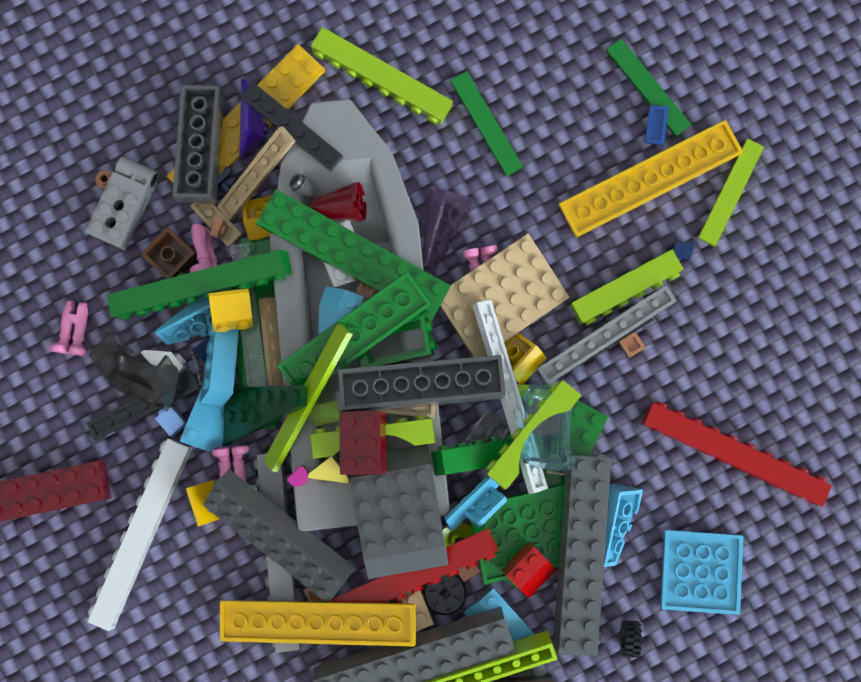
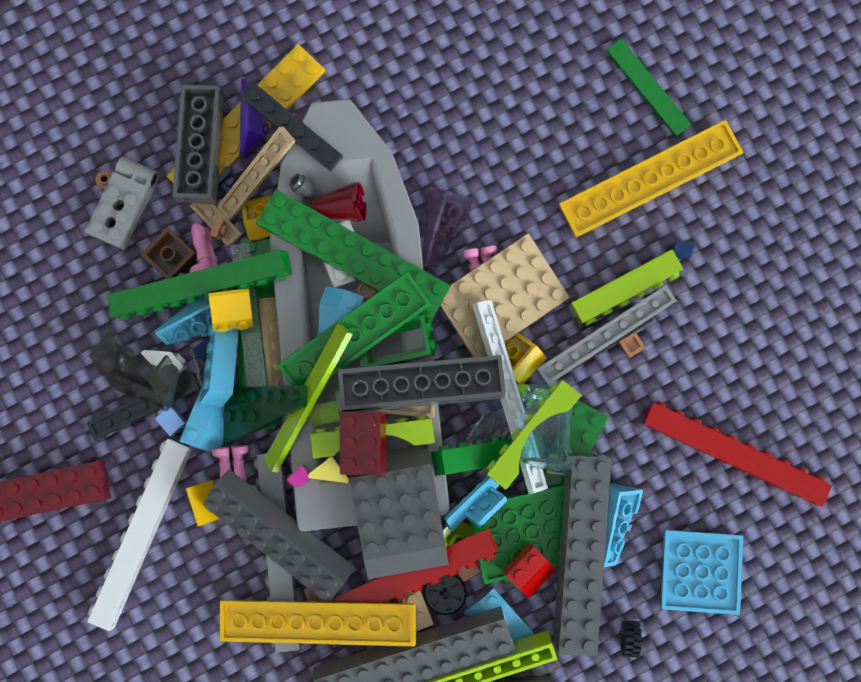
(67, 321): bright pink piece -> none
(381, 76): lime brick -> none
(486, 124): green tile -> none
(656, 125): blue tile -> none
(730, 193): lime tile -> none

